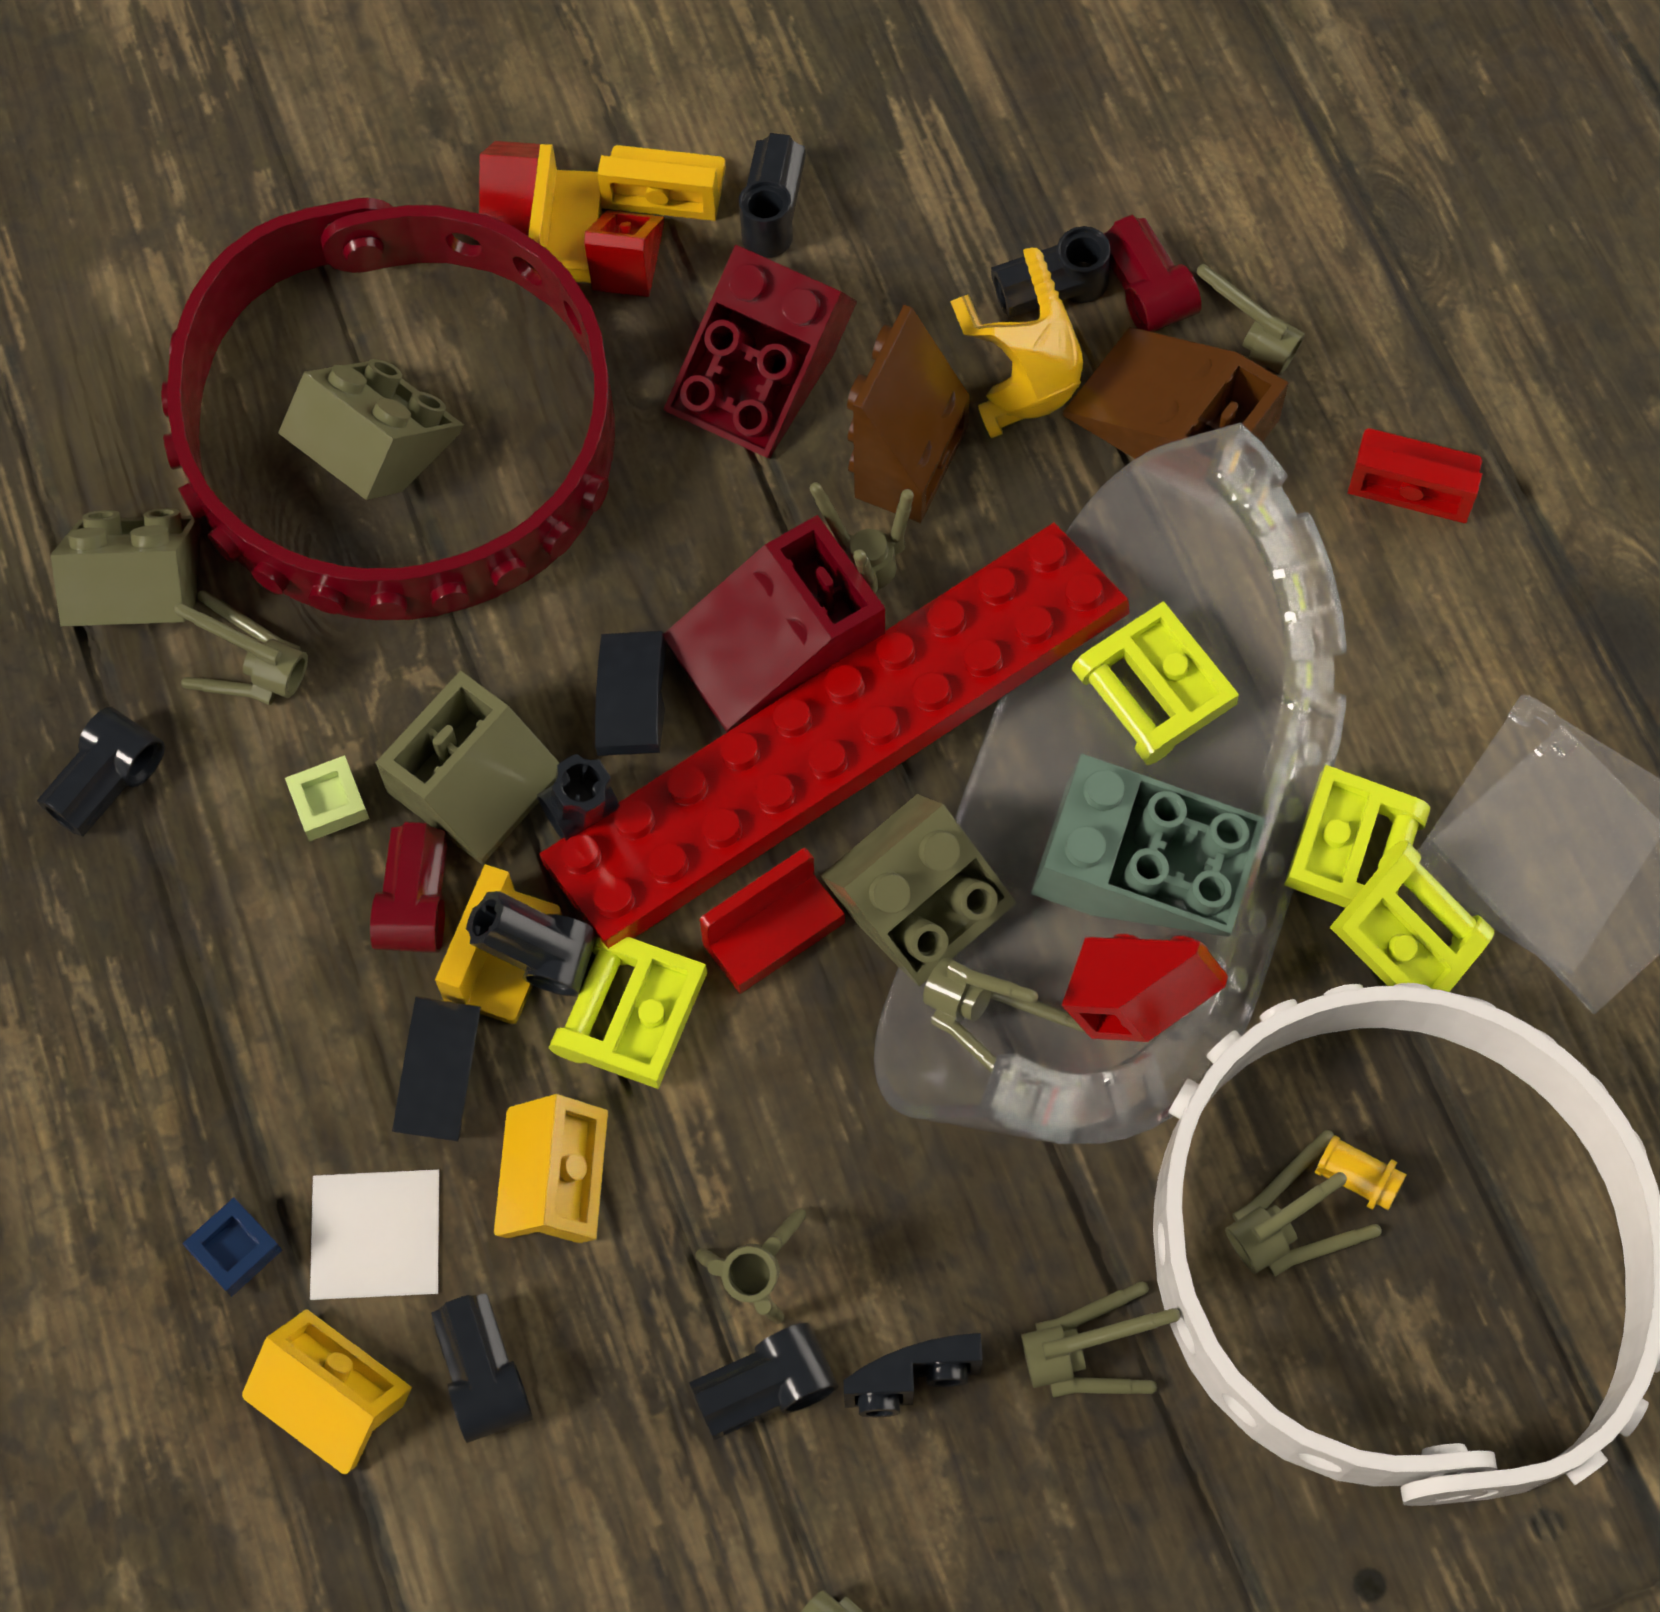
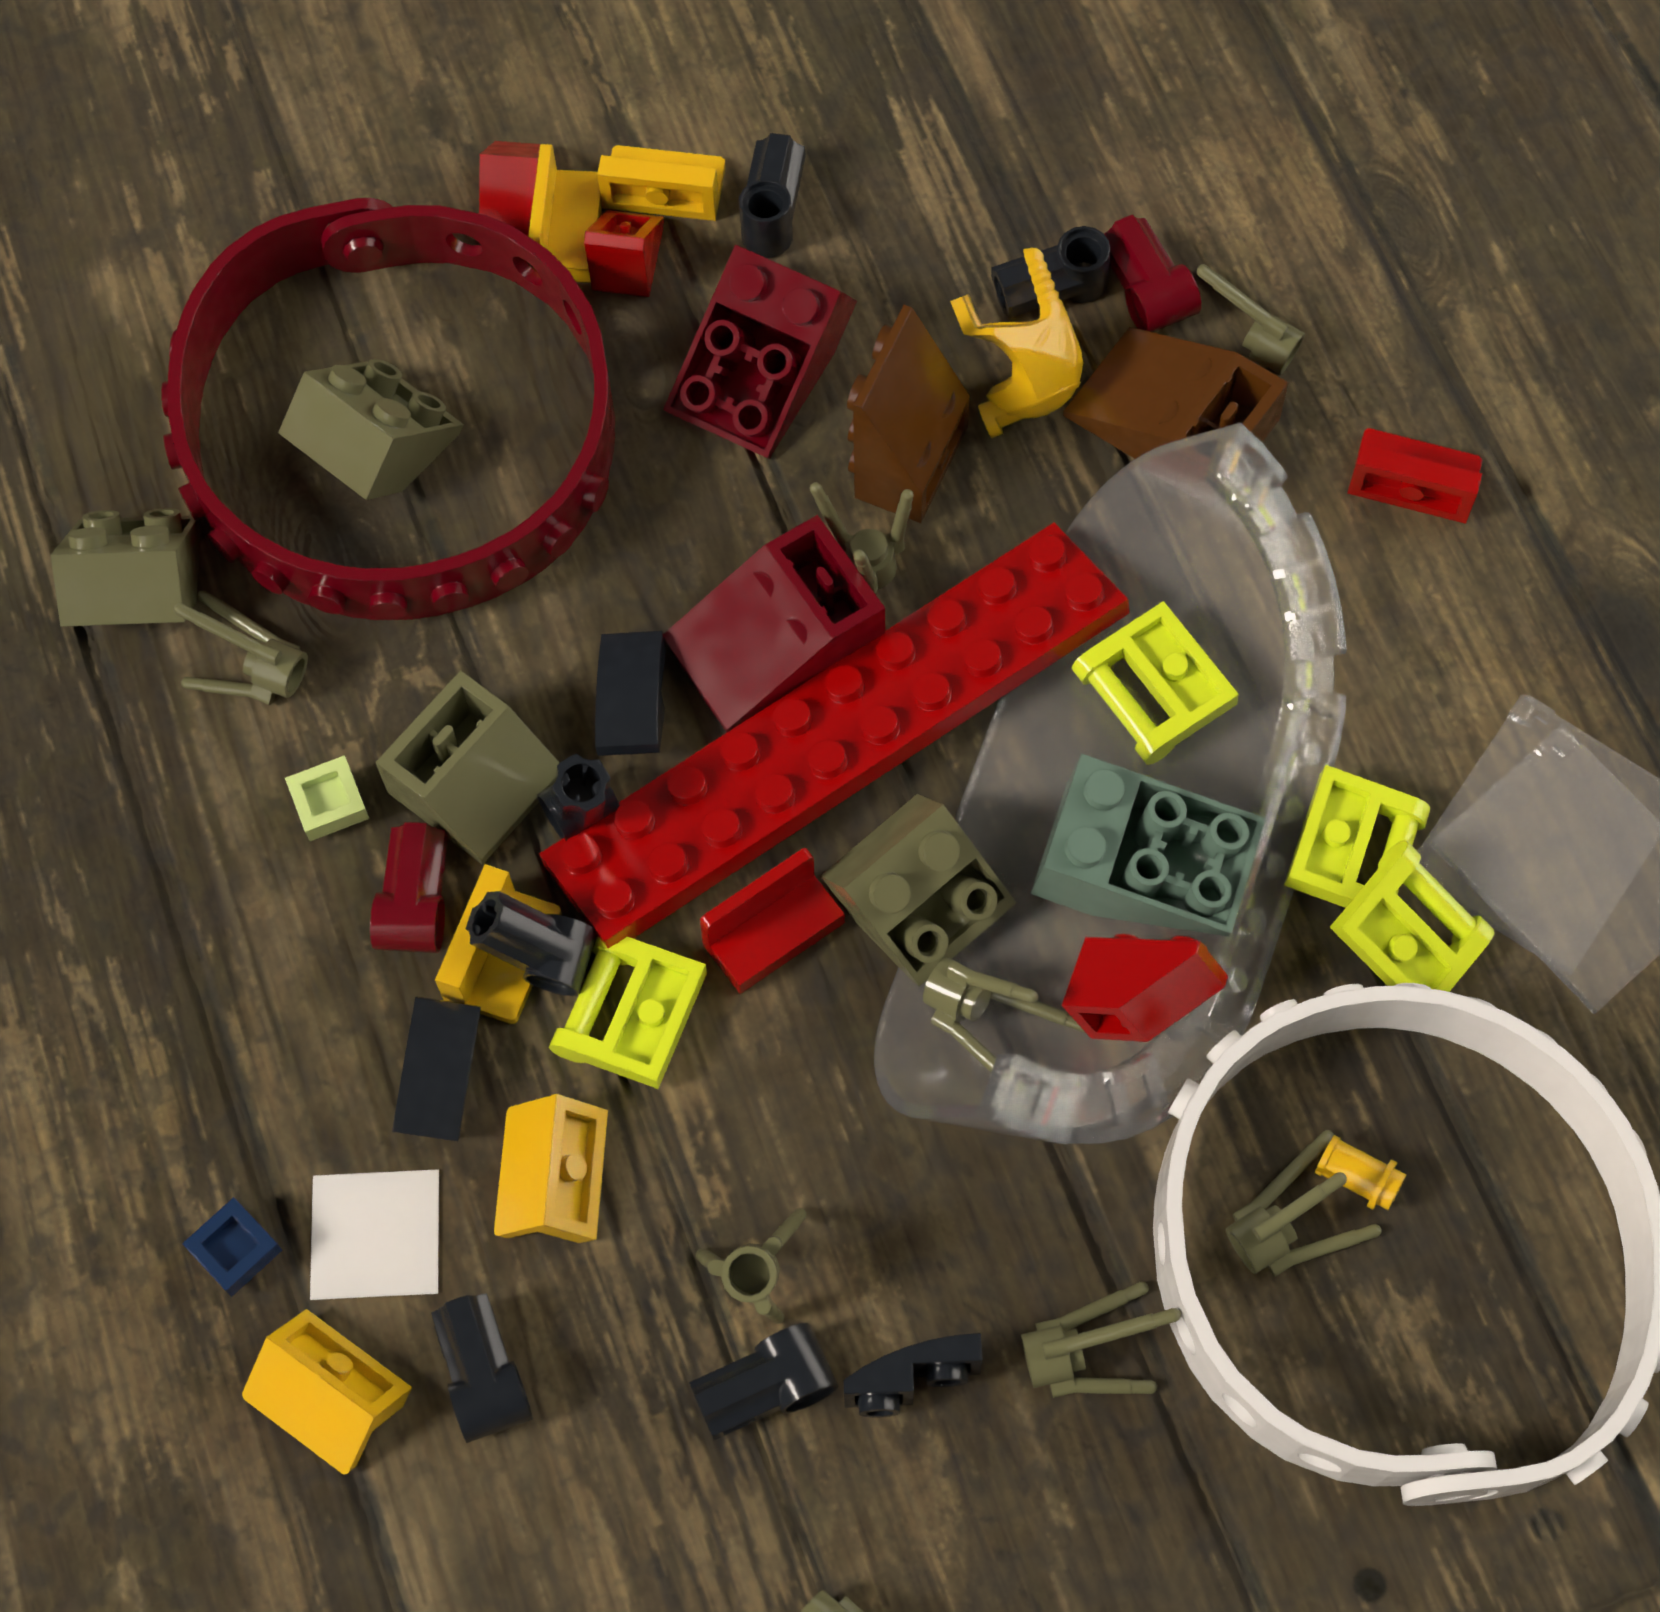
(109, 758): black piece -> none

